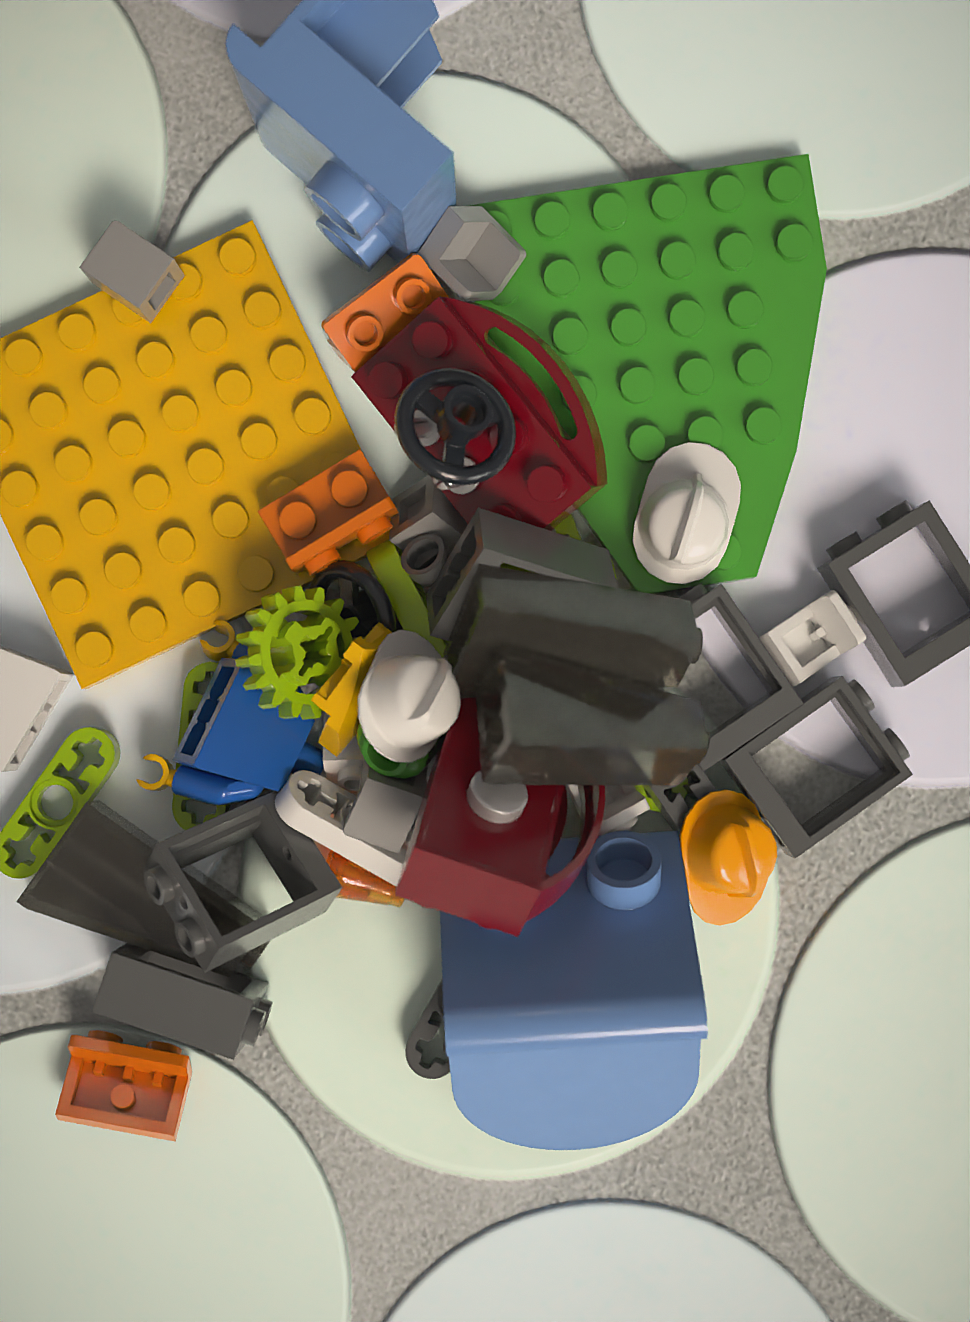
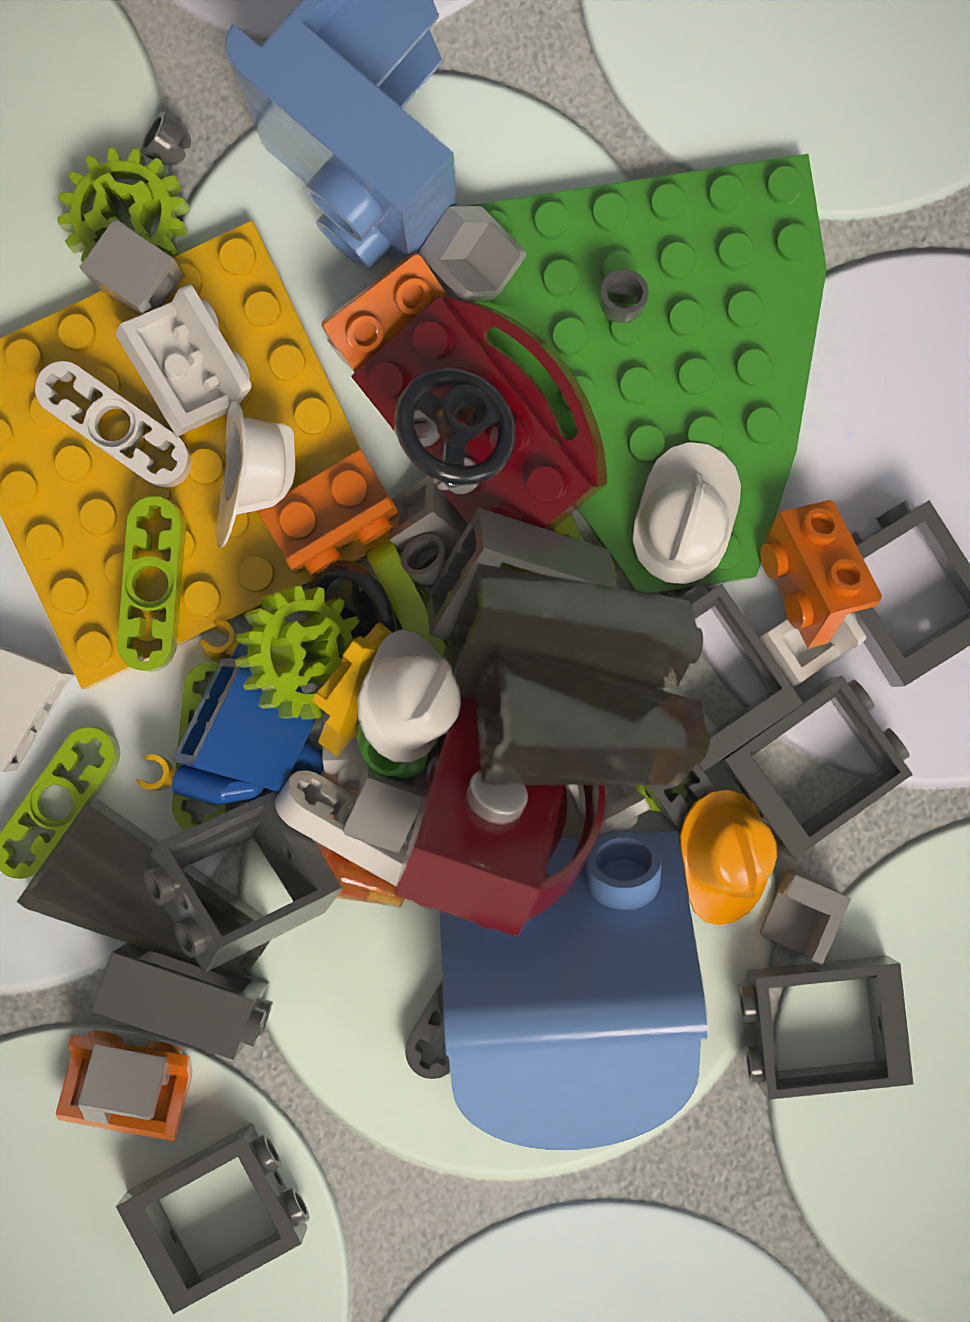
(70, 413): none -> white beam
(122, 1084): none -> light grey panel
(142, 200): none -> lime gear
(160, 1243): none -> dark grey window
(166, 140): none -> dark grey hinge
(169, 540): none -> lime beam
(185, 361): none -> white bracket
(256, 469): none -> white piece
(623, 287): none -> dark grey hinge
(804, 916): none -> light grey panel
(817, 570): none -> orange bracket
(888, 1024): none -> dark grey window

